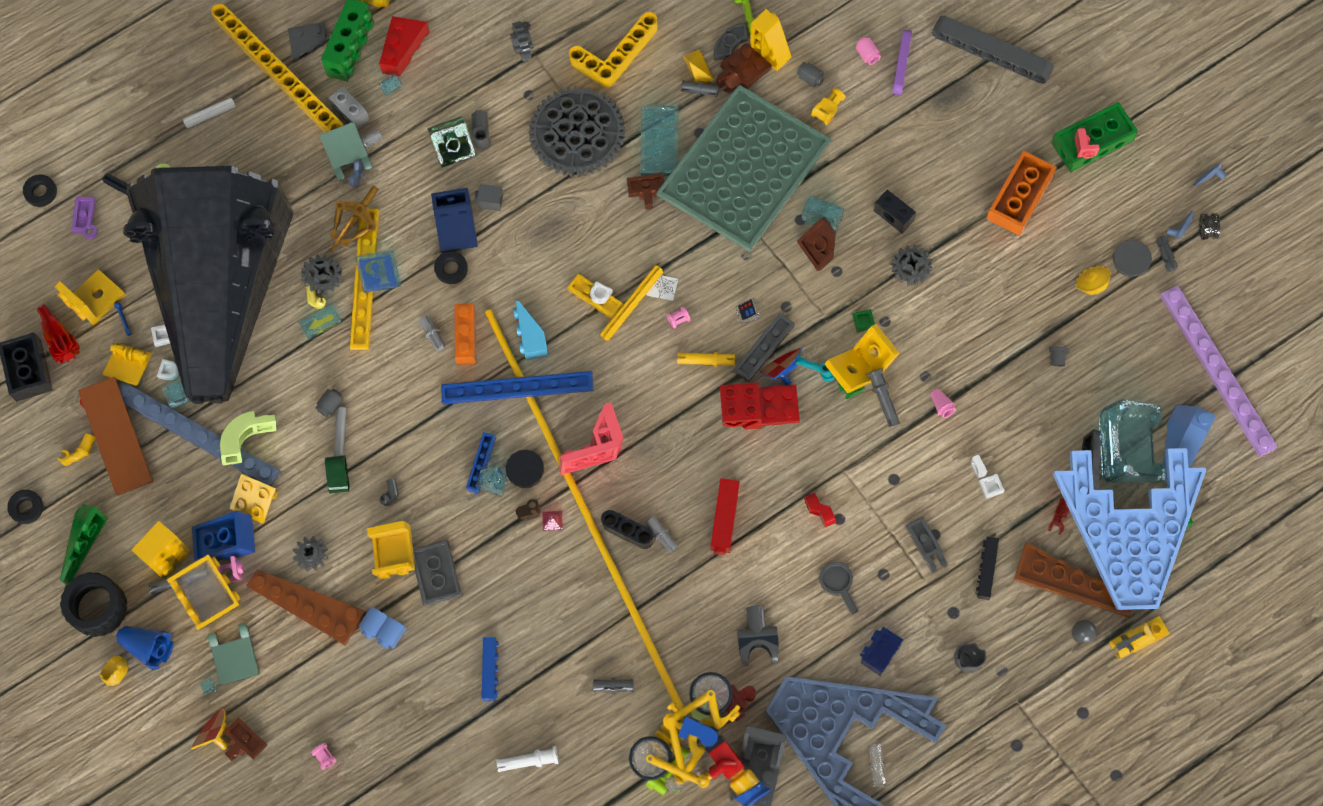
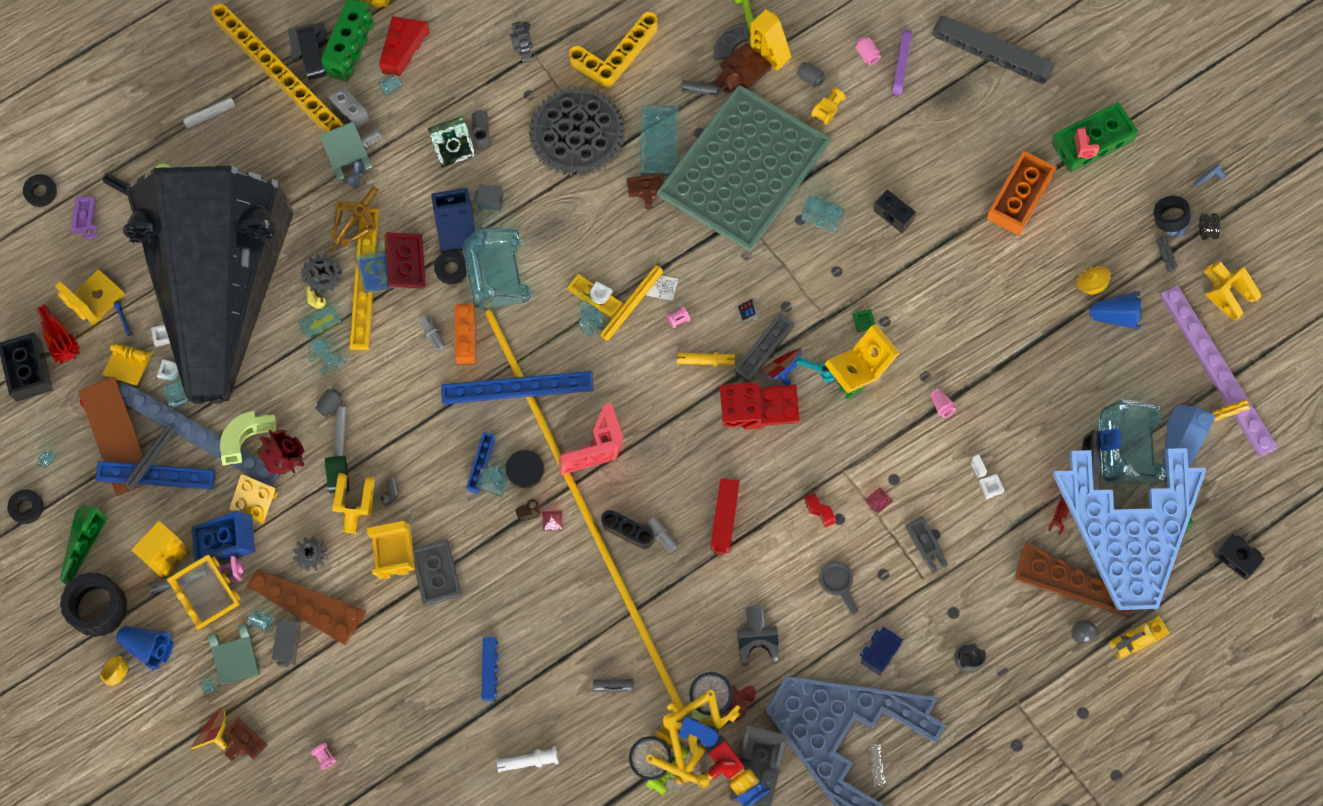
(46, 459): none -> clear light blue plate
(80, 452): yellow piece -> none
(150, 456): none -> dark grey axle
(157, 475): none -> blue tile
(260, 621): none -> clear light blue bush
(281, 452): none -> dark red brick
(286, 643): none -> dark grey brick
(310, 52): none -> black beam
(325, 355): none -> clear light blue piece
(351, 515): none -> yellow piece
(382, 628): medium blue brick -> none
(404, 260): none -> dark red plate
(493, 268): none -> clear light blue windscreen
(533, 337): medium azure slope -> none
(591, 319): none -> clear light blue piece
(698, 67): yellow slope -> none
(819, 243): copper plate -> none
(879, 500): none -> clear pink slope
(880, 387): dark grey pin -> none
(906, 271): dark grey gear -> none
(987, 568): black piece -> none
(1058, 356): dark grey piece -> none
(1110, 439): none -> blue tile
(1118, 310): none -> blue cone
(1132, 258): dark grey tile -> none
(1168, 203): none -> black tyre
(1222, 282): none -> yellow piece
(1231, 409): none -> yellow axle
(1242, 567): none -> black brick

